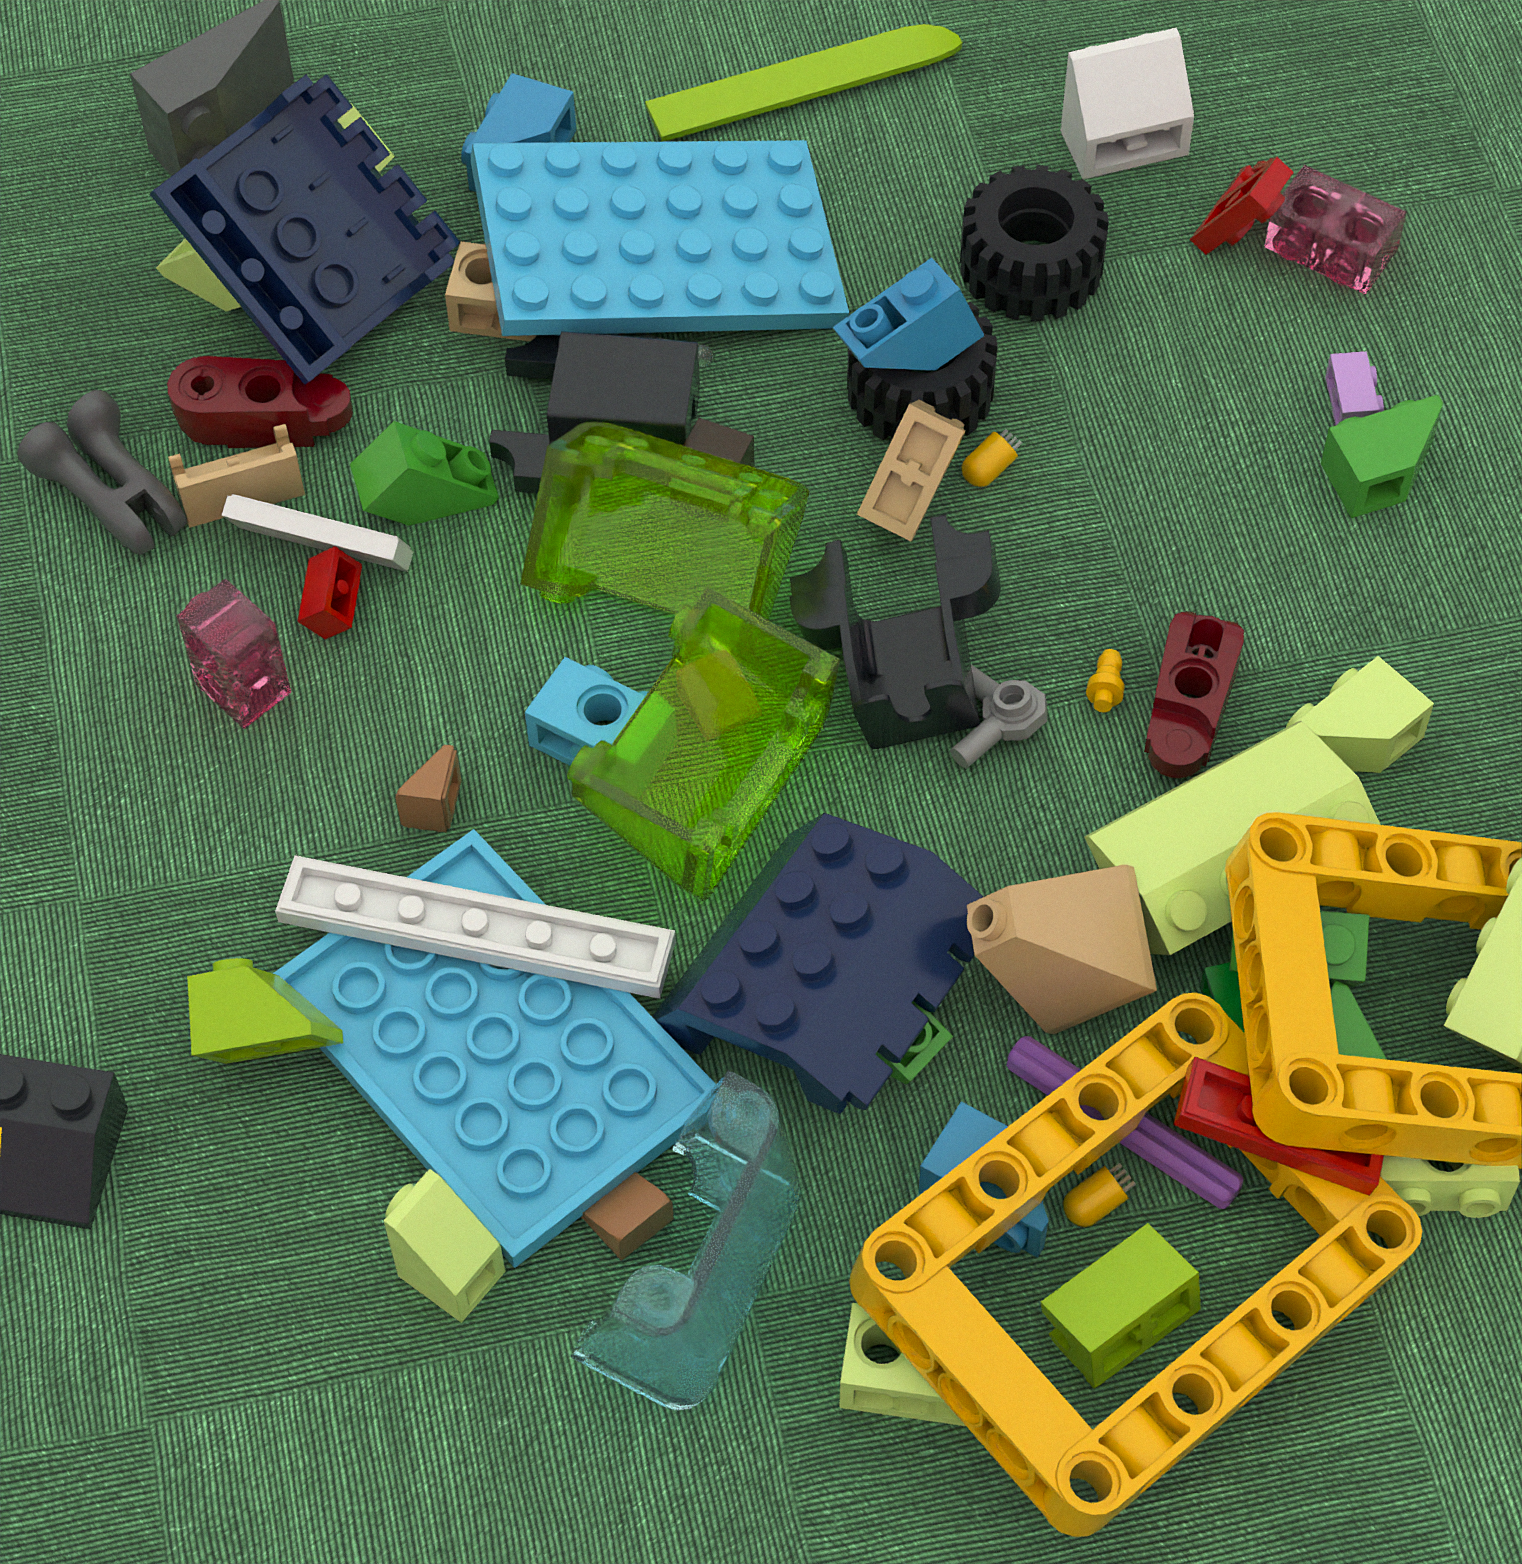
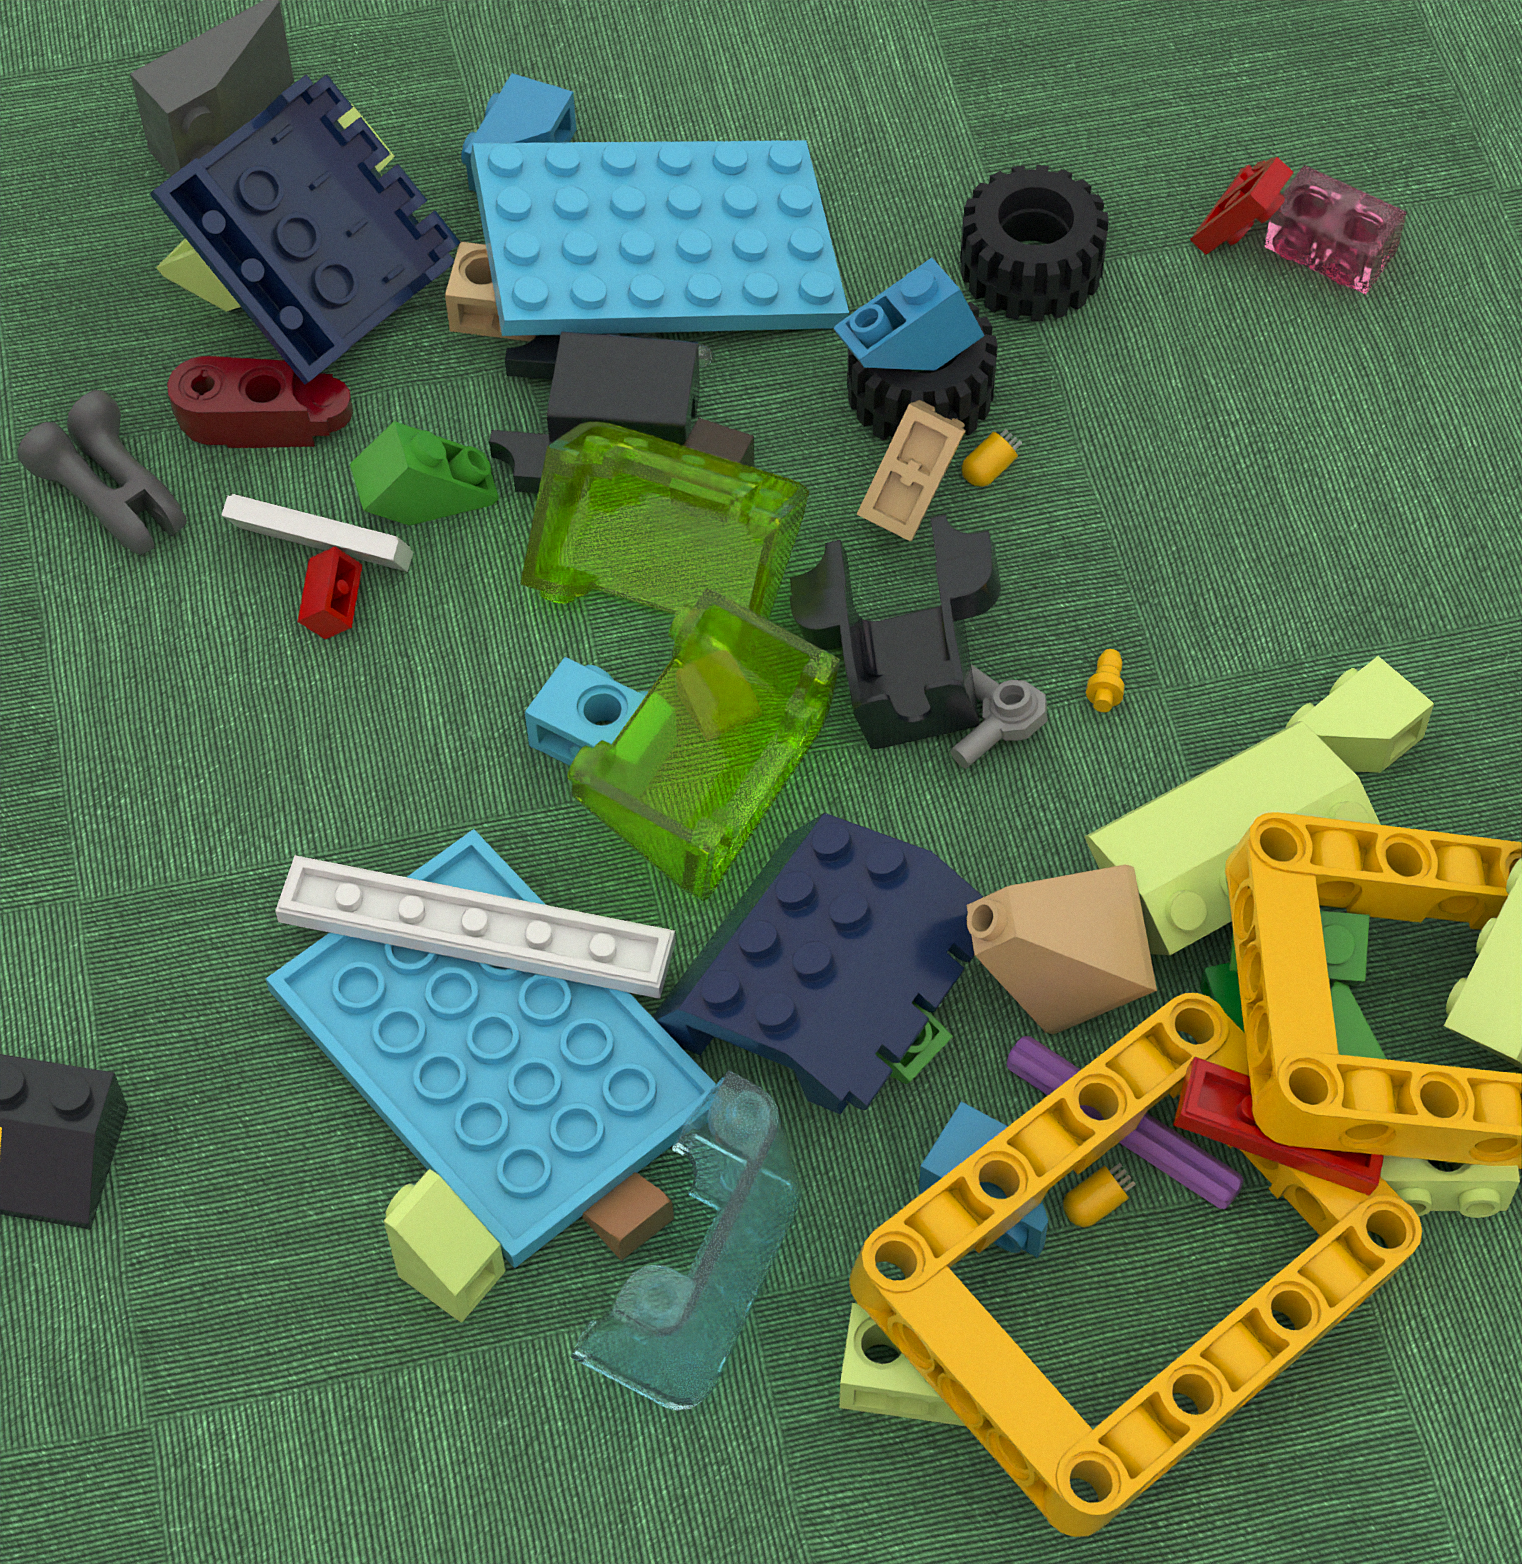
(234, 652): clear pink brick -> none
(252, 1015): lime slope -> none
(260, 474): tan hinge -> none
(431, 793): medium nougat slope -> none
(800, 79): lime piece -> none
(1122, 1304): lime hinge -> none
(1127, 104): white slope -> none
(1184, 727): dark red piece -> none
(1352, 386): lavender piece -> none
(1380, 455): bright green slope -> none

